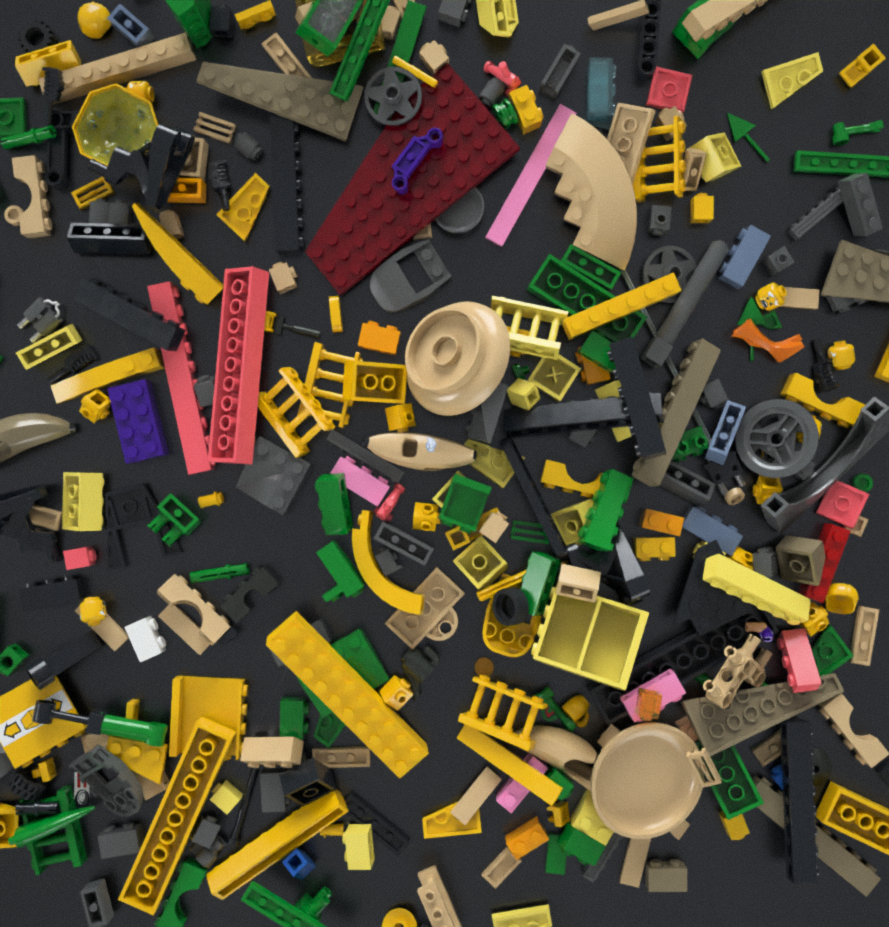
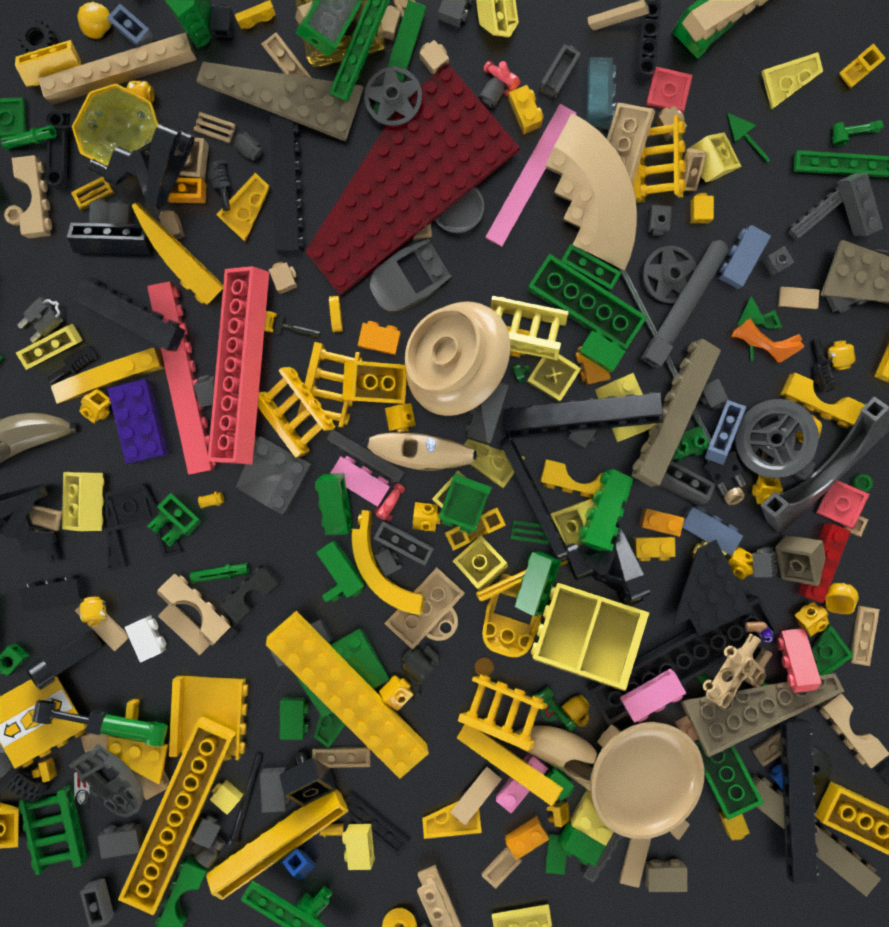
(37, 808): black pin -> none
(45, 826): green piece -> none
(53, 89): black piece -> none
(79, 557): coral brick -> none
(272, 751): tan brick -> none
(412, 157): dark purple plate -> none
(415, 71): yellow piece -> none
(494, 526): tan brick -> none
(500, 610): black tyre -> none
(505, 114): green wheel -> none
(523, 394): light yellow brick -> none
(578, 583): tan brick -> none
(621, 306): yellow brick -> none
(637, 398): black brick -> none
(648, 704): clear yellow brick -> none
(699, 754): tan tile -> none
(756, 589): light yellow brick -> none
(771, 296): yellow head -> none

